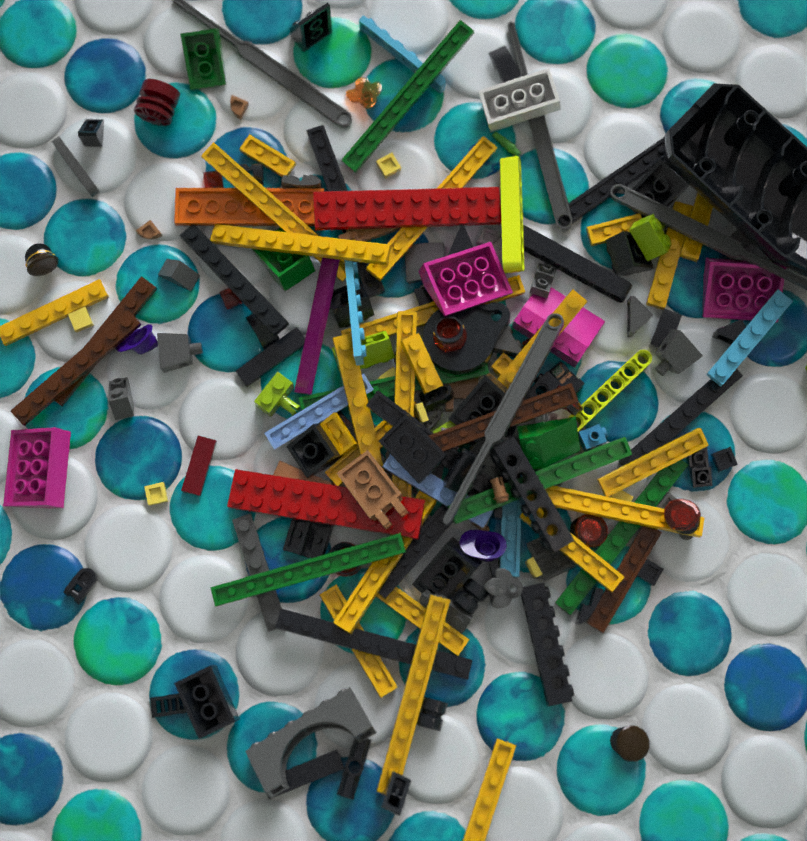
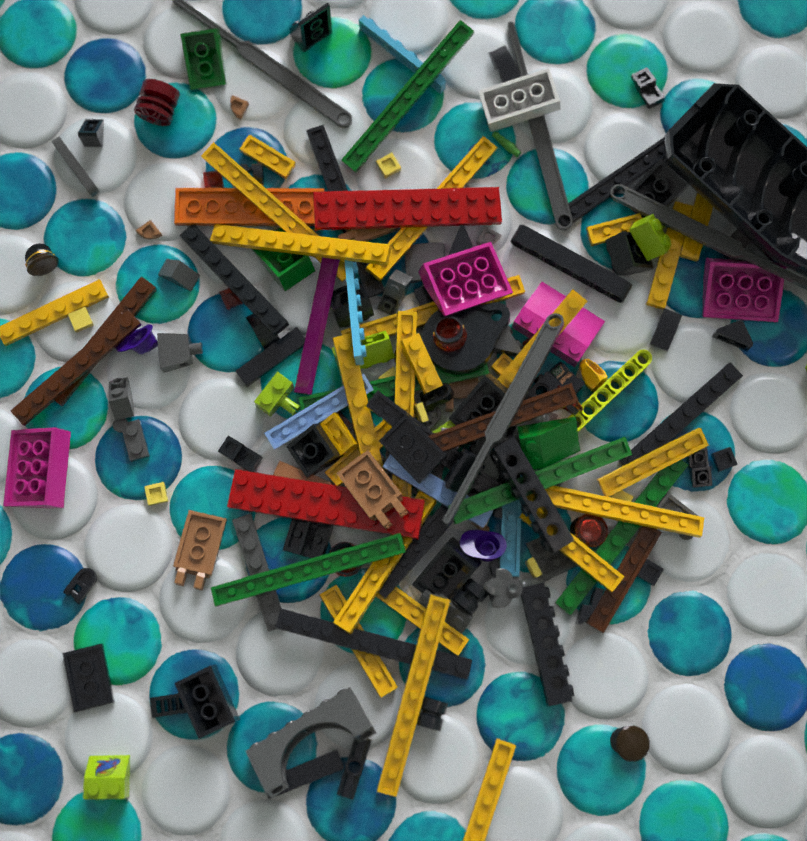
(88, 677): none -> black tile
(107, 777): none -> lime slope
(133, 437): none -> dark grey hinge
(198, 547): none -> medium nougat tile
(199, 465): dark red tile -> none
(240, 454): none -> black slope
(307, 182): dark grey slope -> none
(364, 92): clear orange plate -> none
(394, 292): none -> dark grey slope
(395, 793): black slope -> none
(499, 490): medium nougat pin -> none
(512, 214): neon yellow beam -> none
(543, 280): dark grey slope -> none
(587, 442): dark azure brick -> none
(592, 374): none -> yellow rock
(637, 315): dark grey slope -> none
(647, 88): none -> black slope
(676, 353): dark grey torso -> none
(682, 516): clear red piece -> none
(749, 338): medium azure plate -> none

